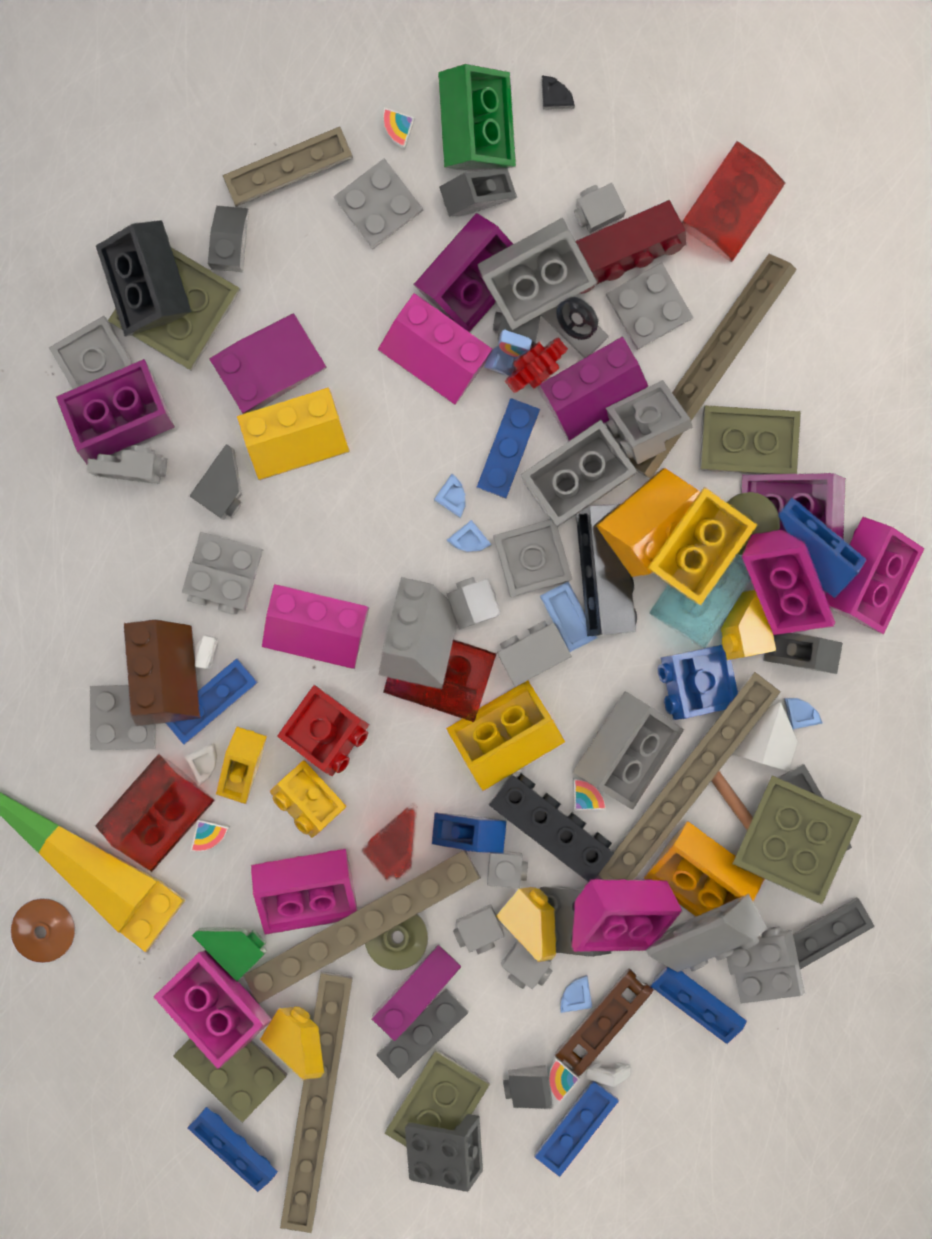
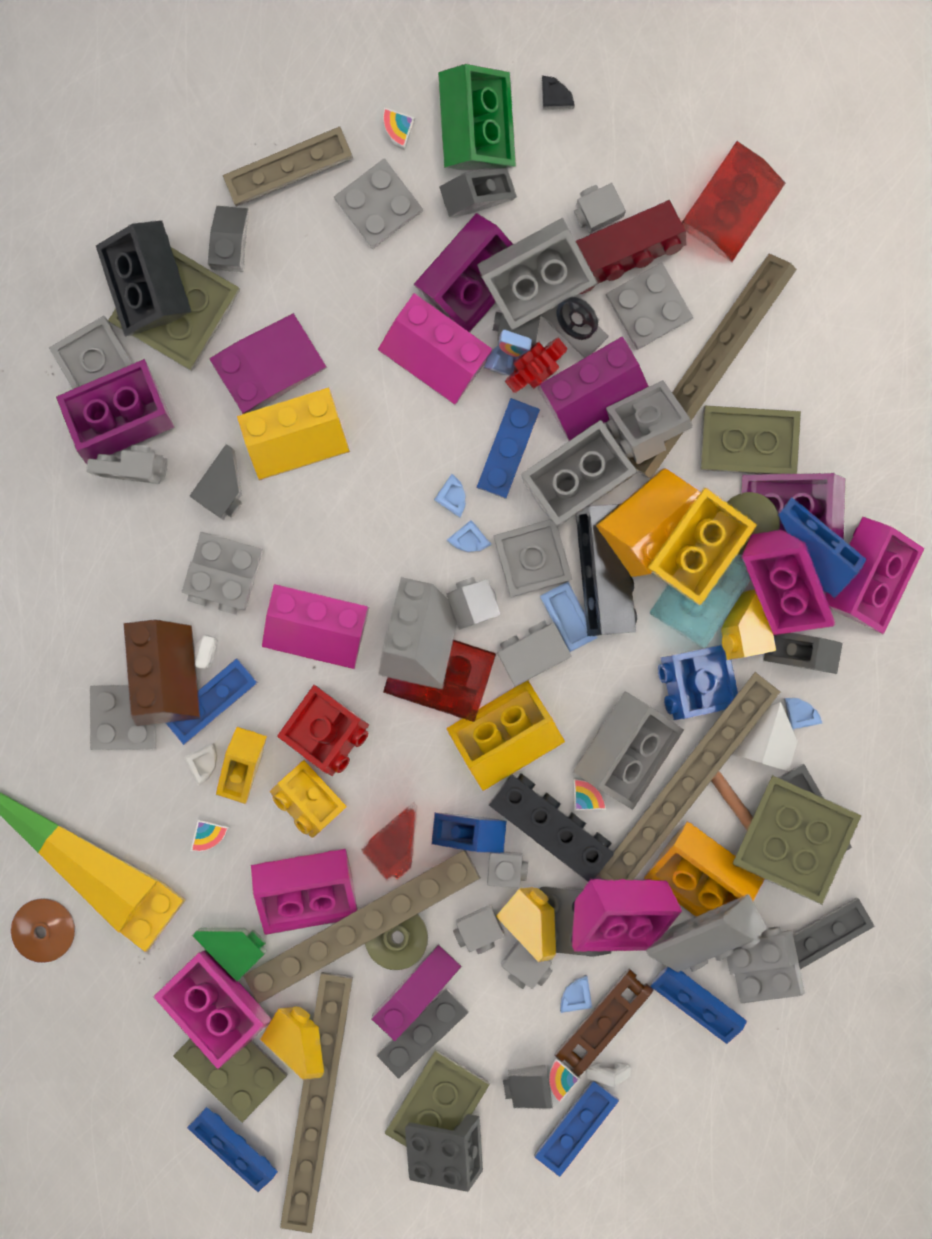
(154, 813): clear red slope -> none

